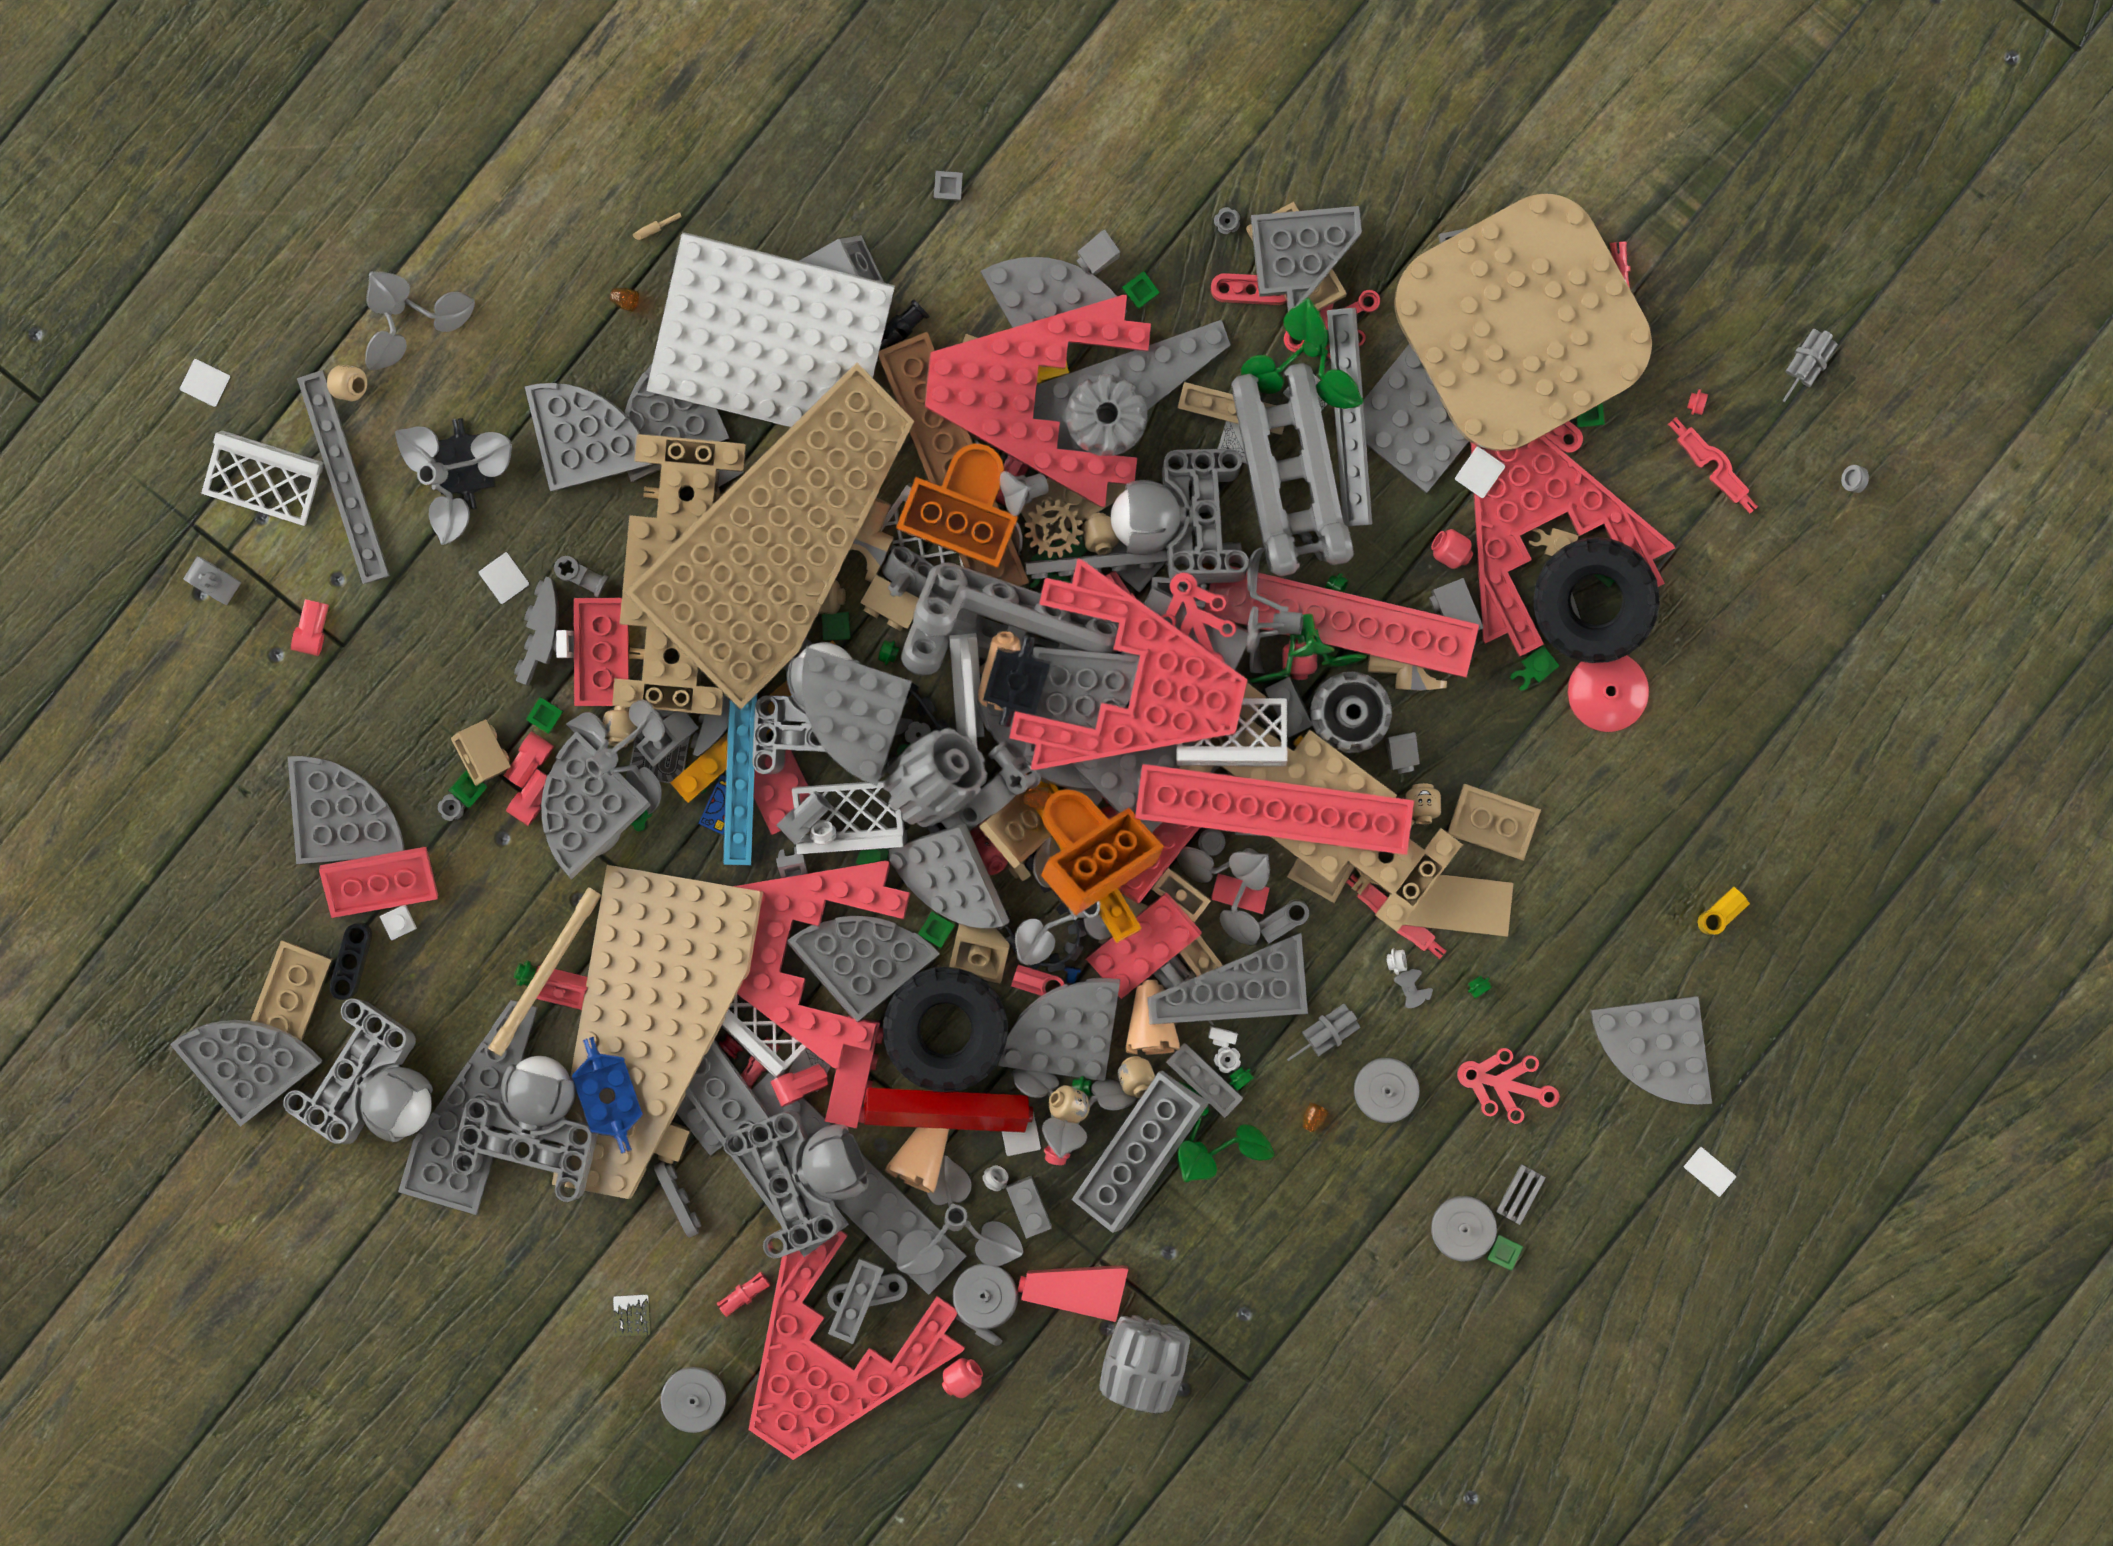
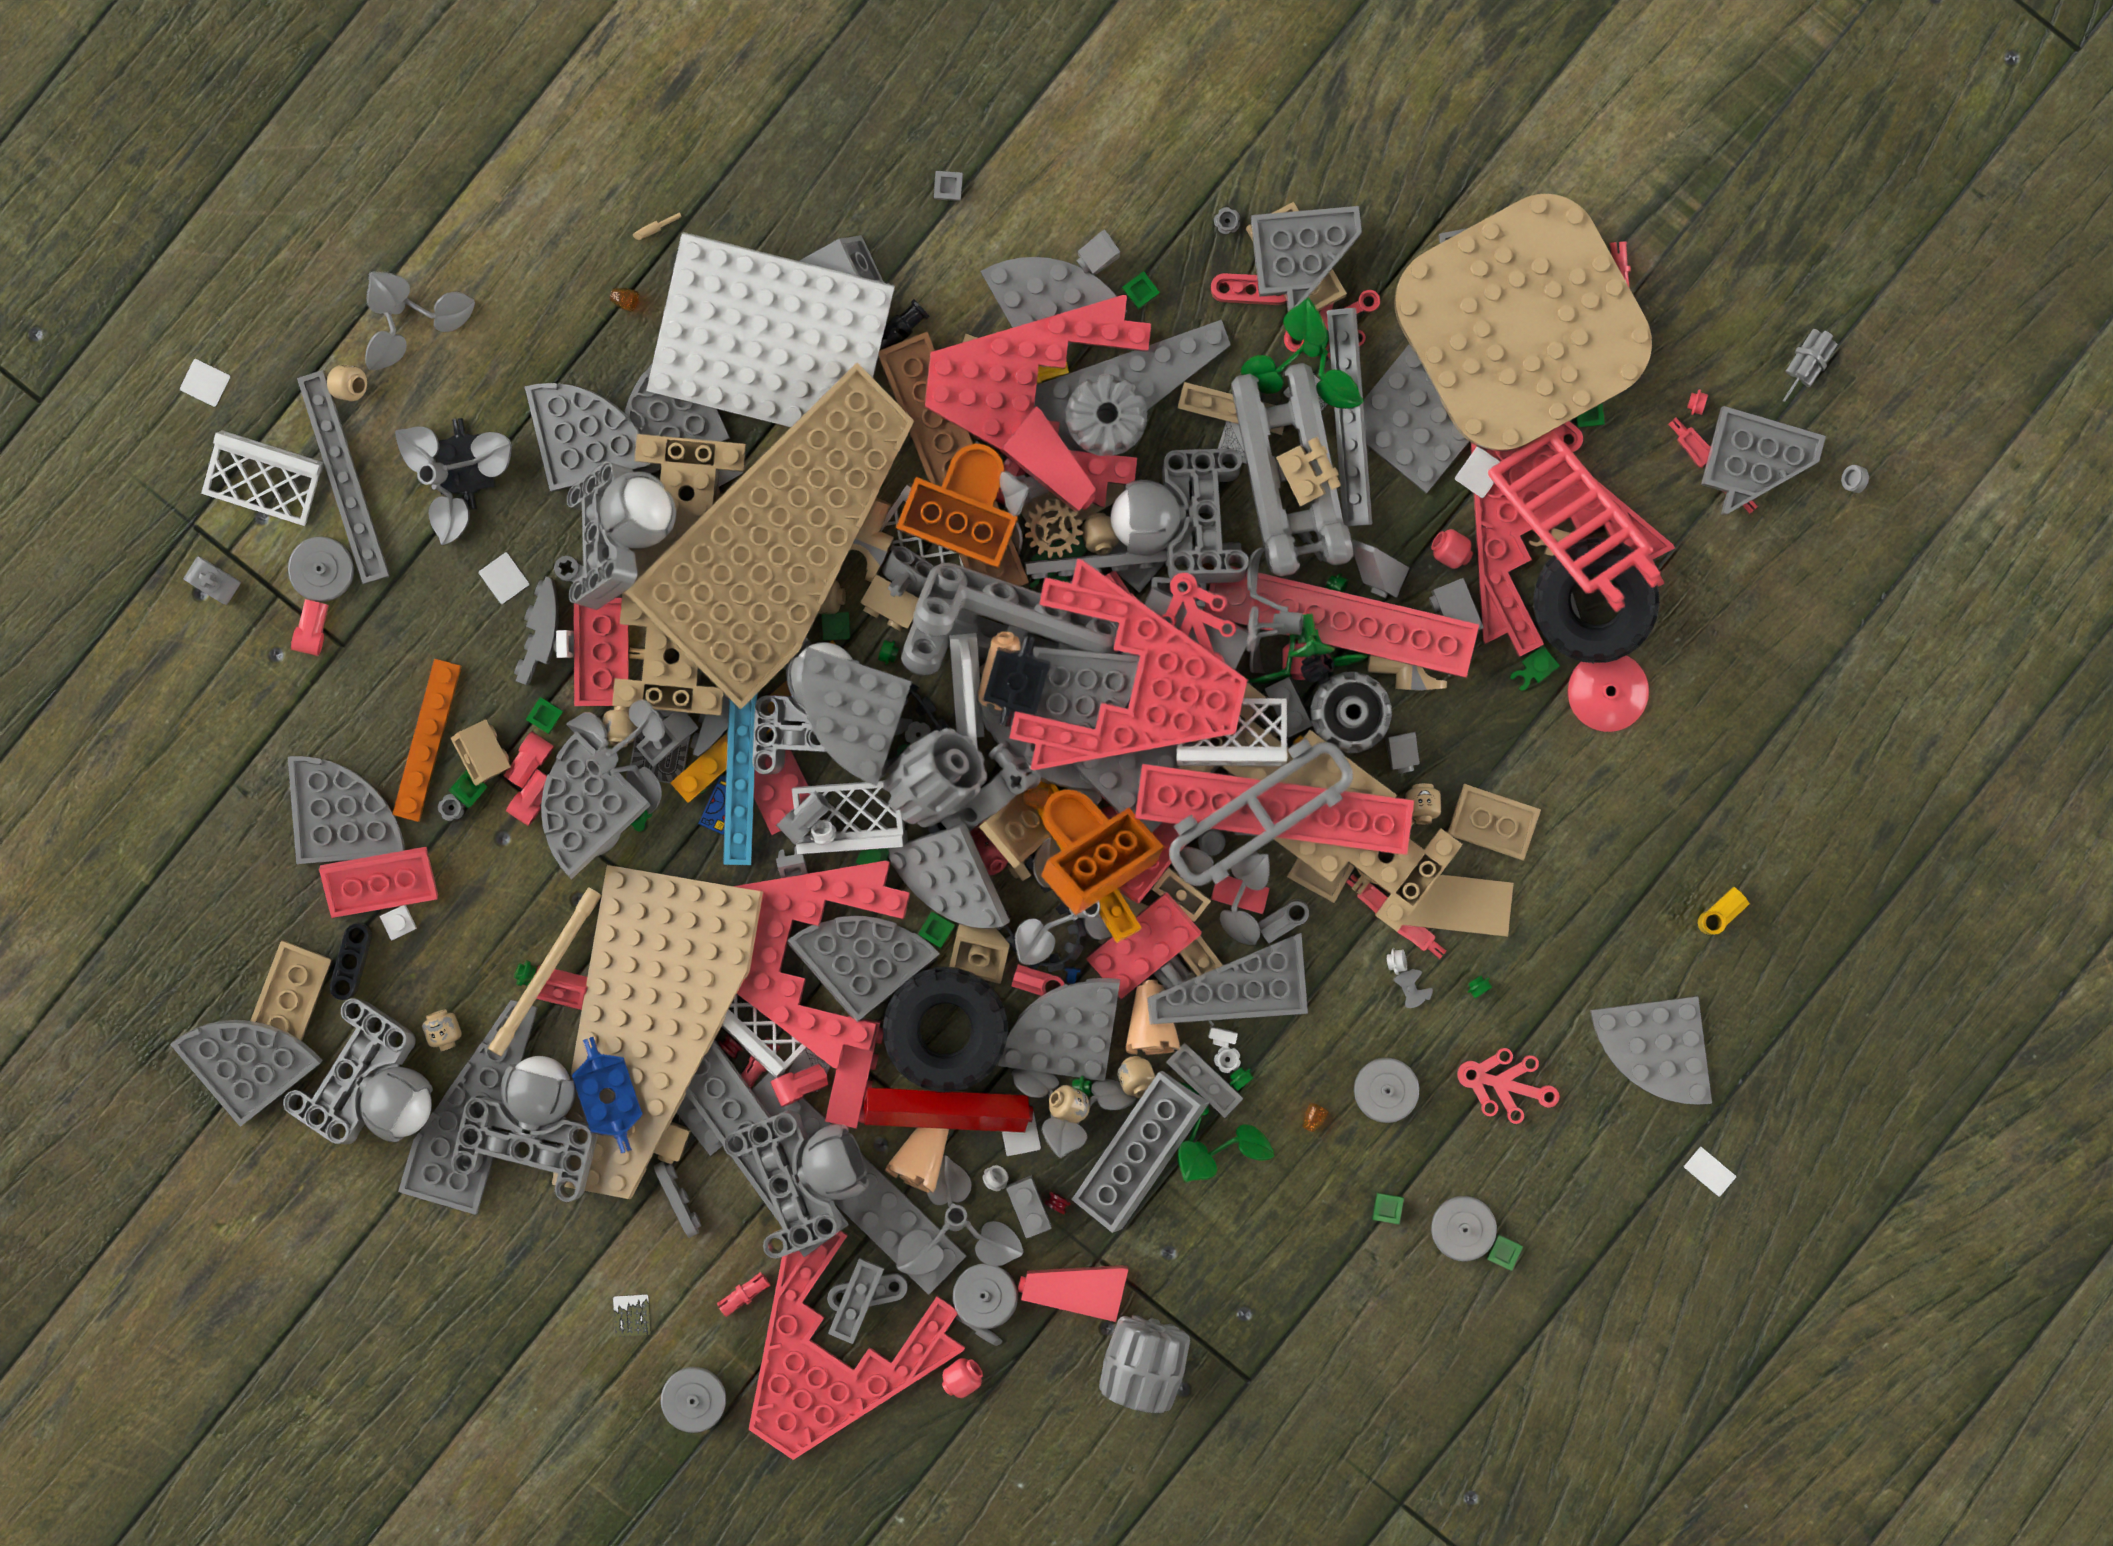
(321, 569): none -> light grey wheel
(427, 740): none -> orange plate
(441, 1029): none -> tan head
(617, 513): none -> light grey beam
(1047, 459): none -> coral slope
(1052, 1158): coral plate -> none
(1057, 1202): none -> dark red bush
(1190, 829): none -> light grey bar
(1301, 474): none -> tan plate
(1318, 668): none -> black gear
(1329, 1030): light grey piece -> none
(1379, 570): none -> light grey slope
(1388, 1208): none -> green plate
(1510, 1214): light grey tile -> none
(1580, 473): none -> coral bar
(1756, 455): none -> light grey wing

